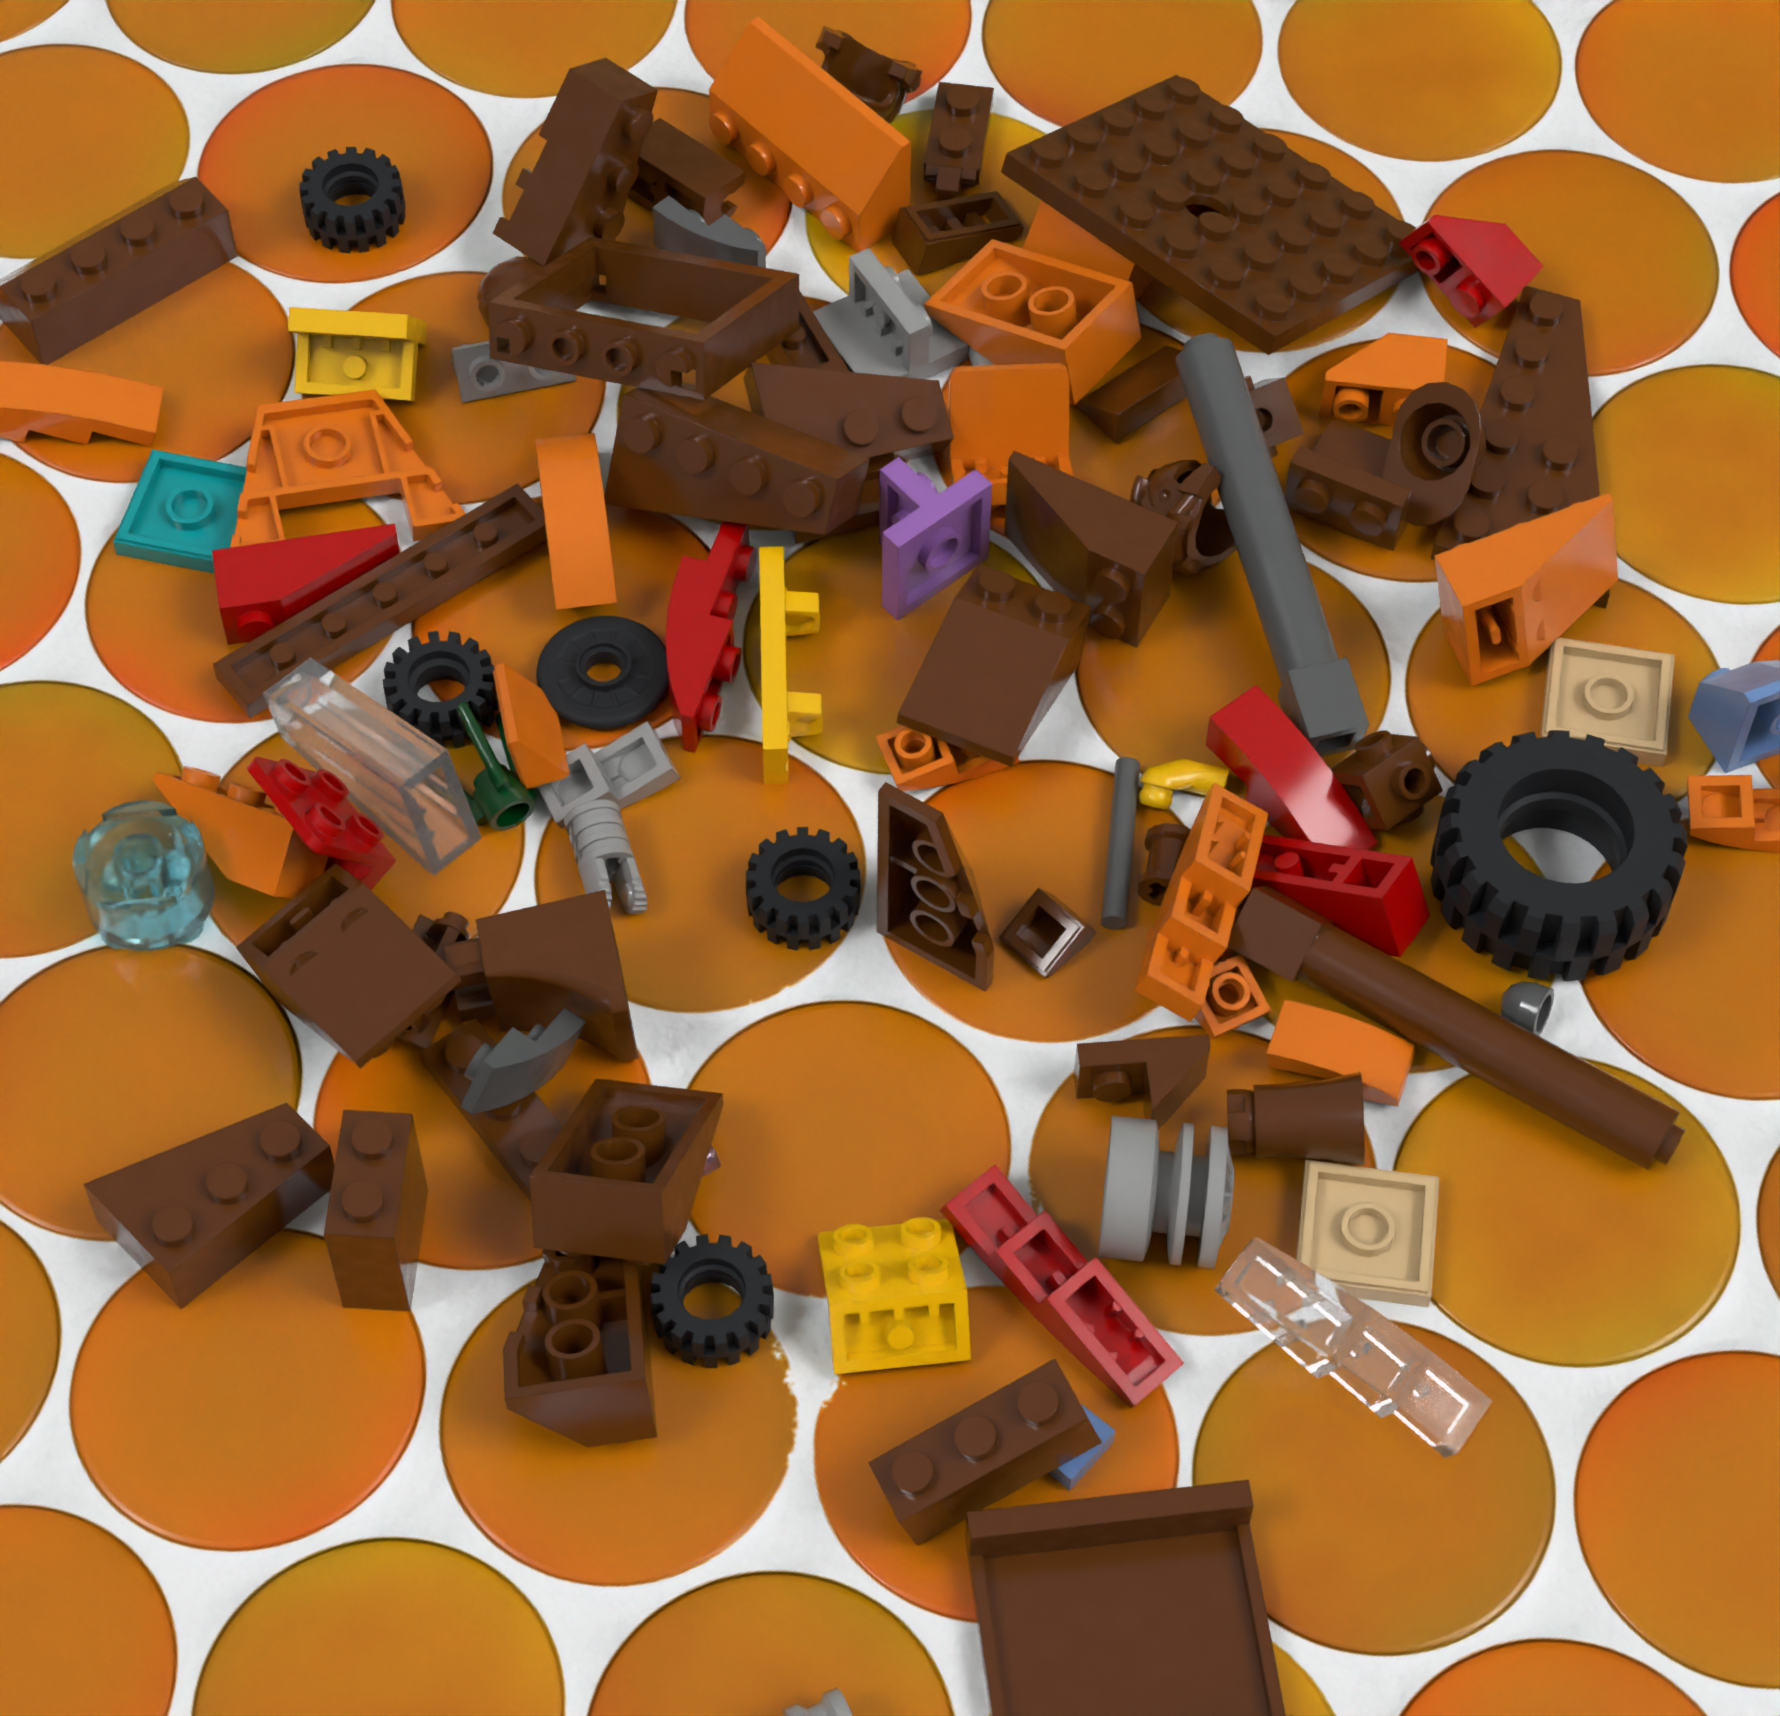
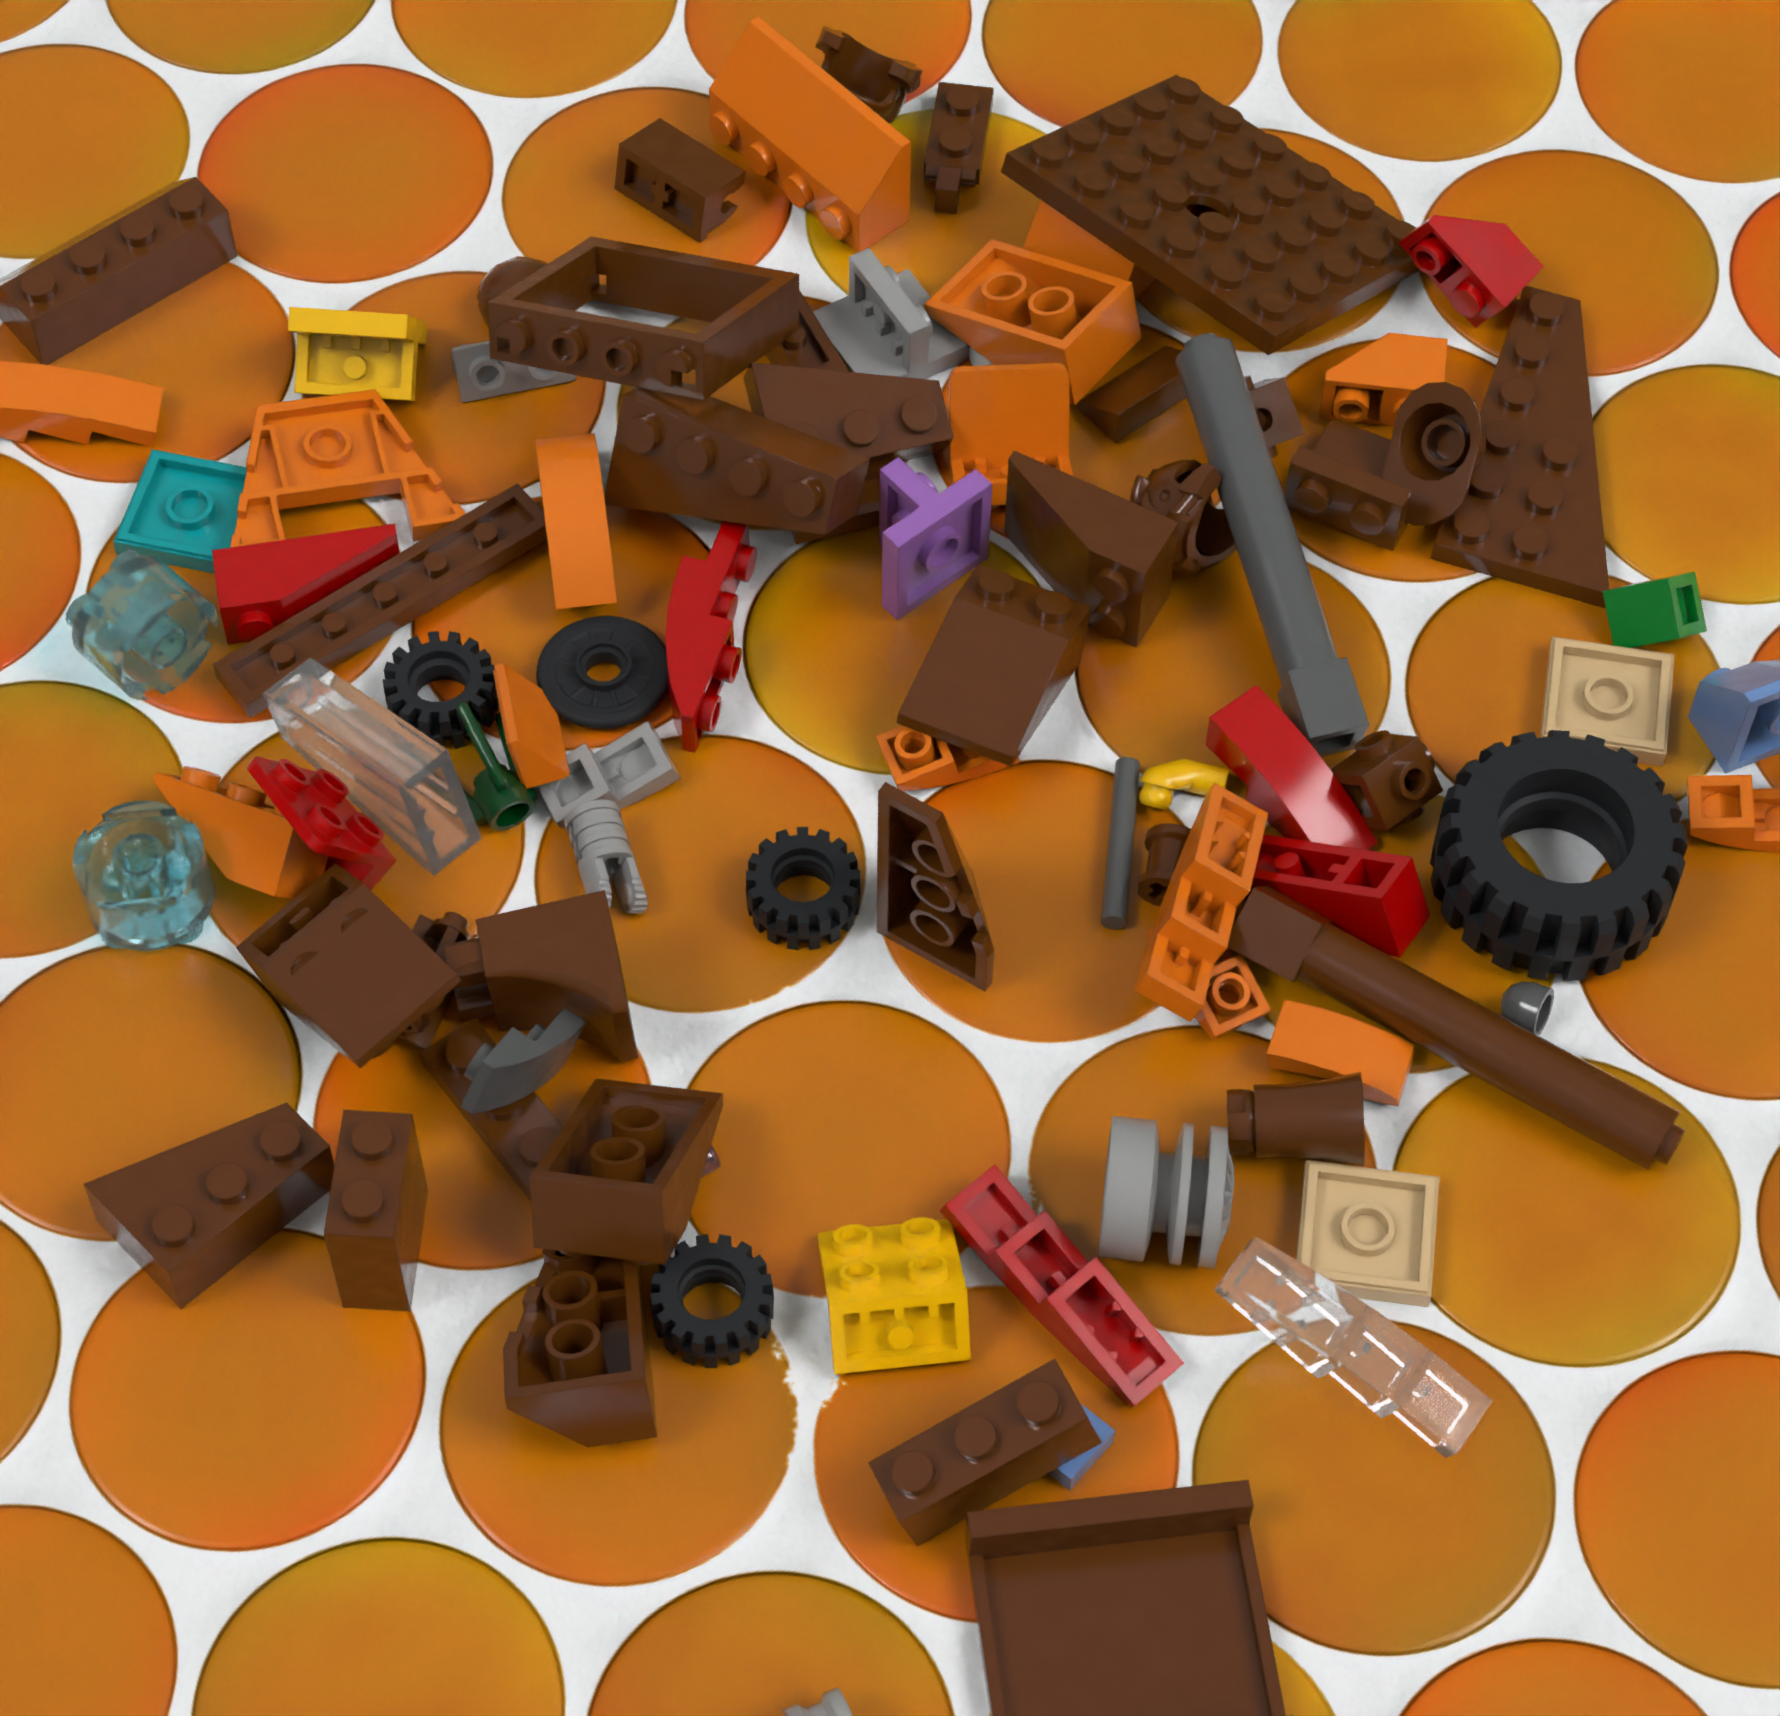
(142, 625): none -> clear light blue brick
(358, 223): black tyre -> none
(585, 164): reddish brown wedge -> none
(688, 233): dark grey slope -> none
(783, 712): yellow hinge -> none
(927, 249): reddish brown slope -> none
(1047, 933): reddish brown slope -> none
(1157, 1068): reddish brown slope -> none
(1525, 586): orange slope -> none
(1655, 611): none -> green panel

